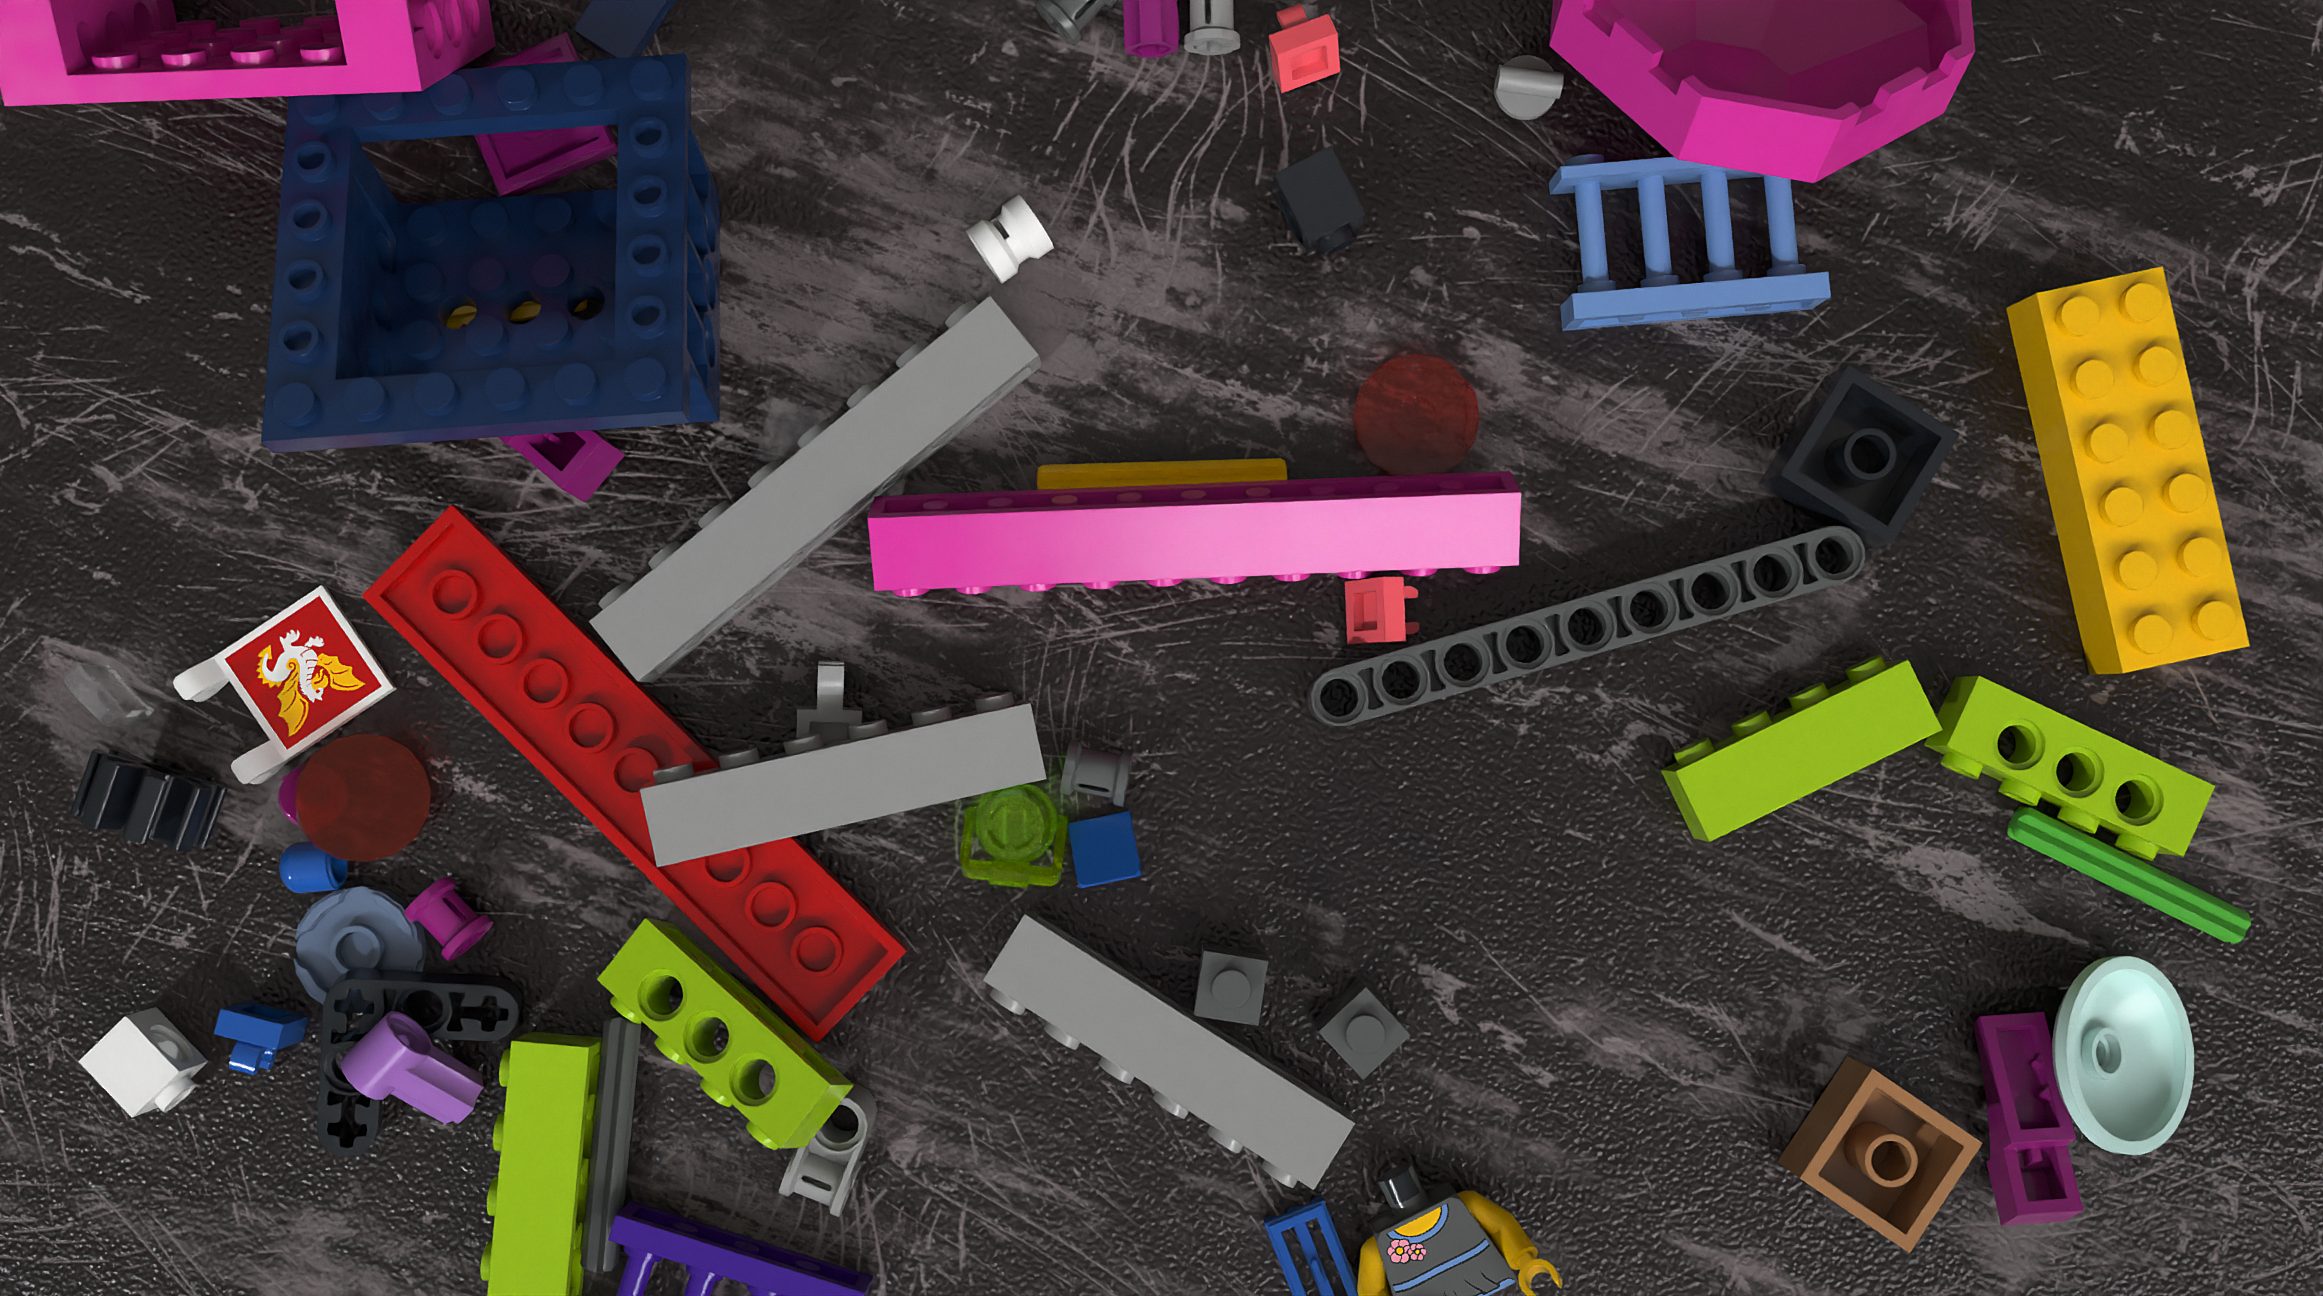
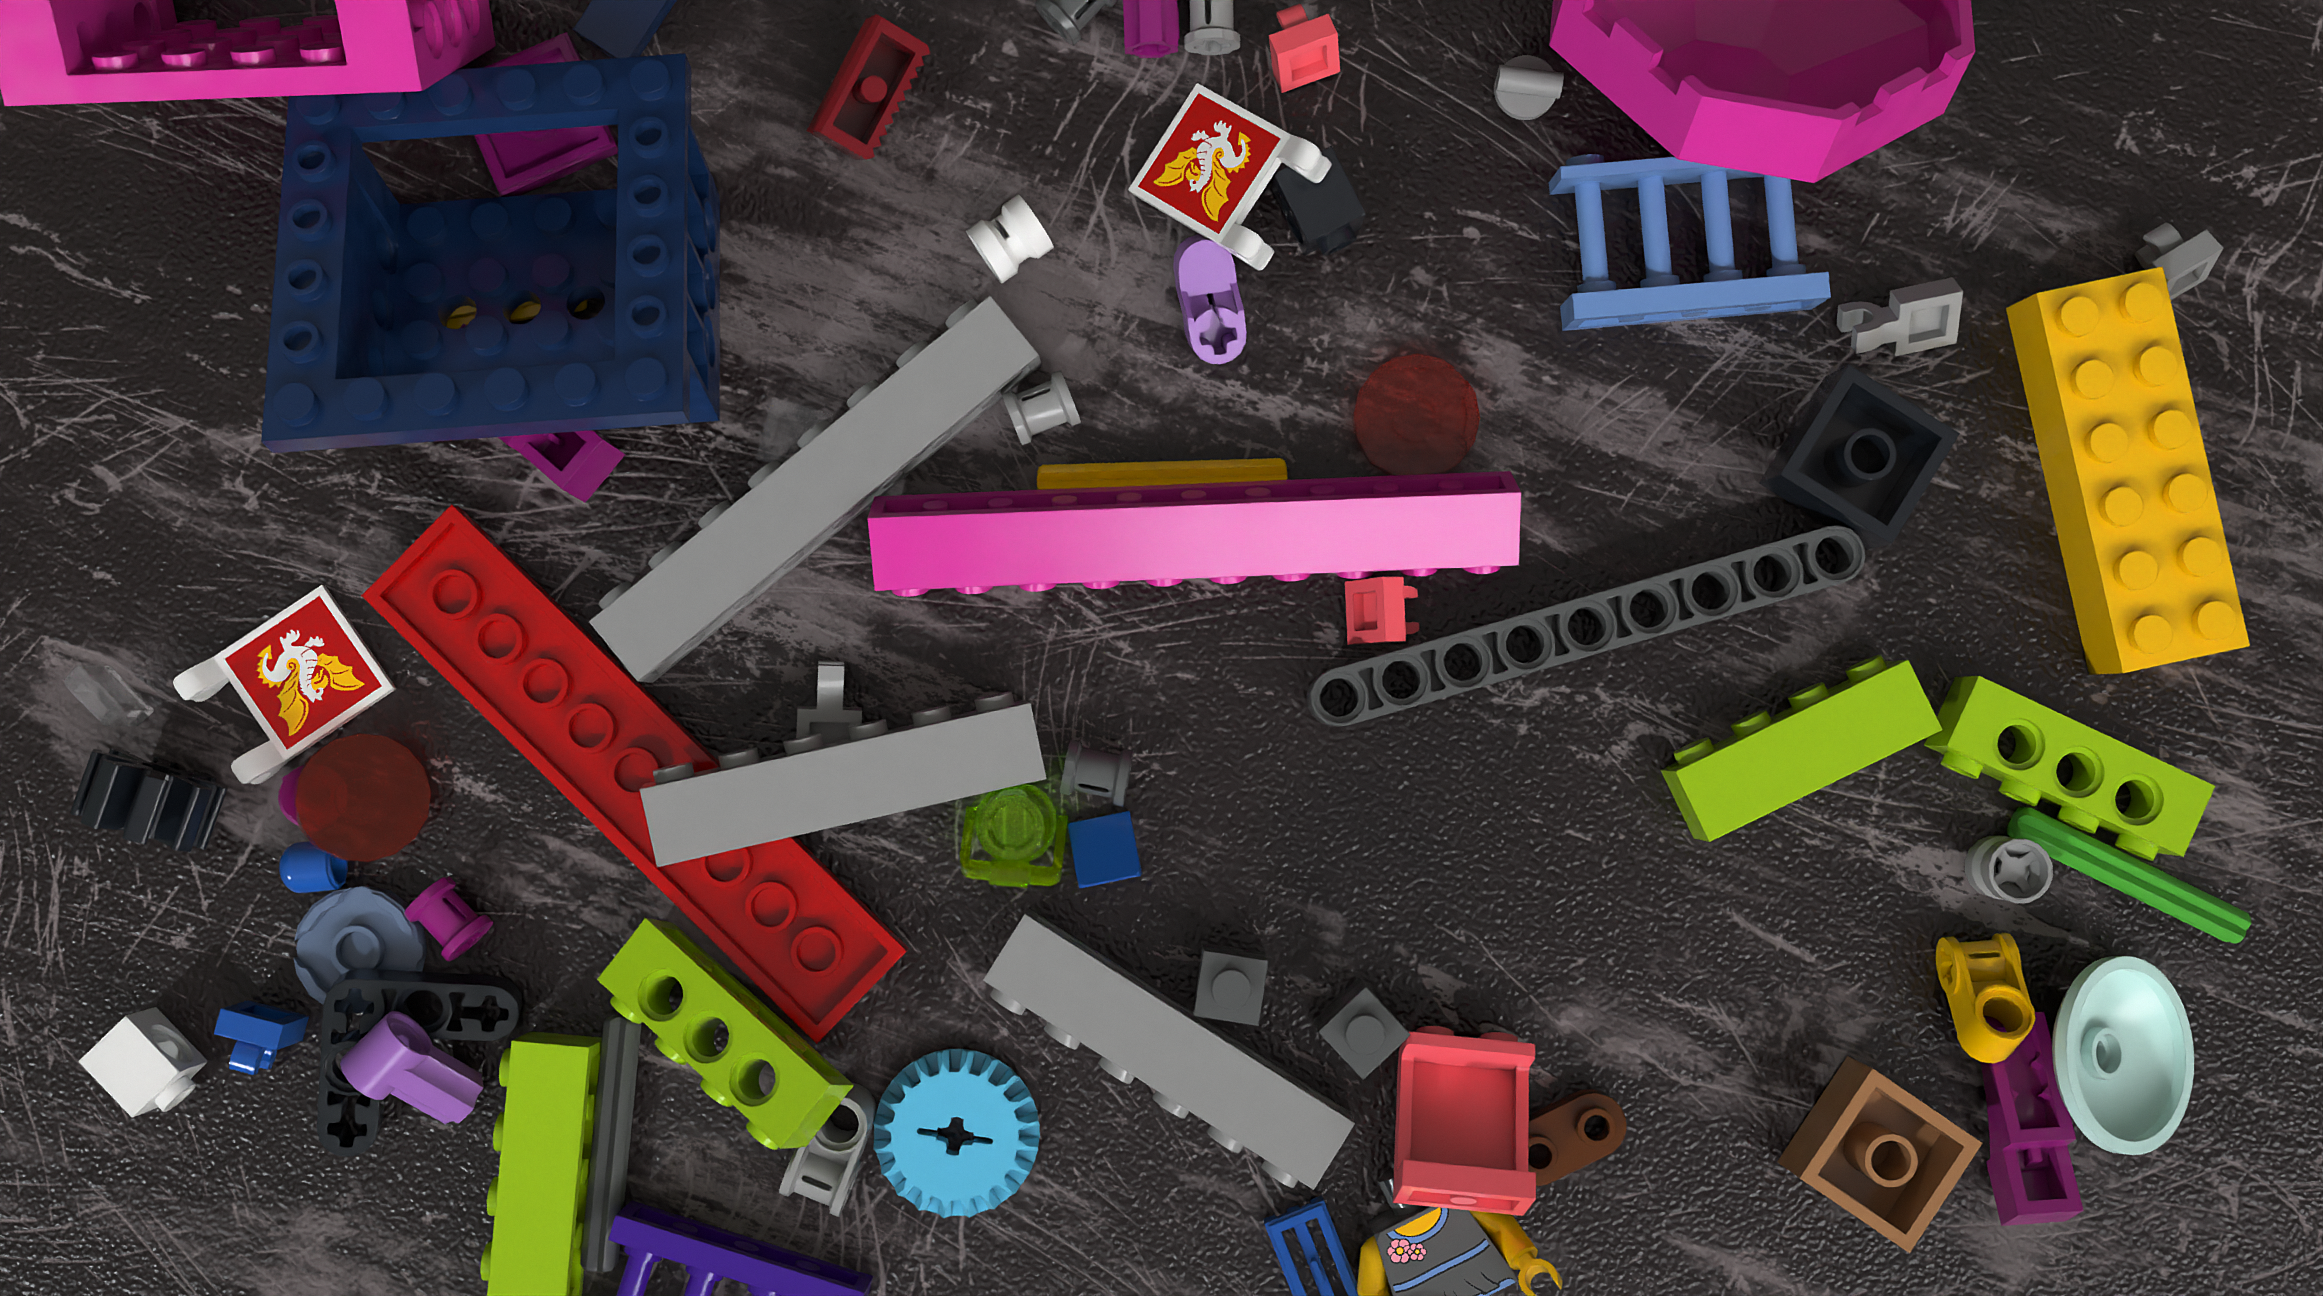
(868, 88): none -> dark red brick
(993, 1107): none -> medium azure gear
(1041, 407): none -> light grey bush
(1215, 329): none -> medium lavender piece
(1217, 166): none -> flag
(1463, 1122): none -> coral panel
(1562, 1131): none -> reddish brown plate
(1914, 321): none -> light grey plate
(1982, 982): none -> yellow piece
(2022, 871): none -> light grey wheel
(2182, 262): none -> light grey tile

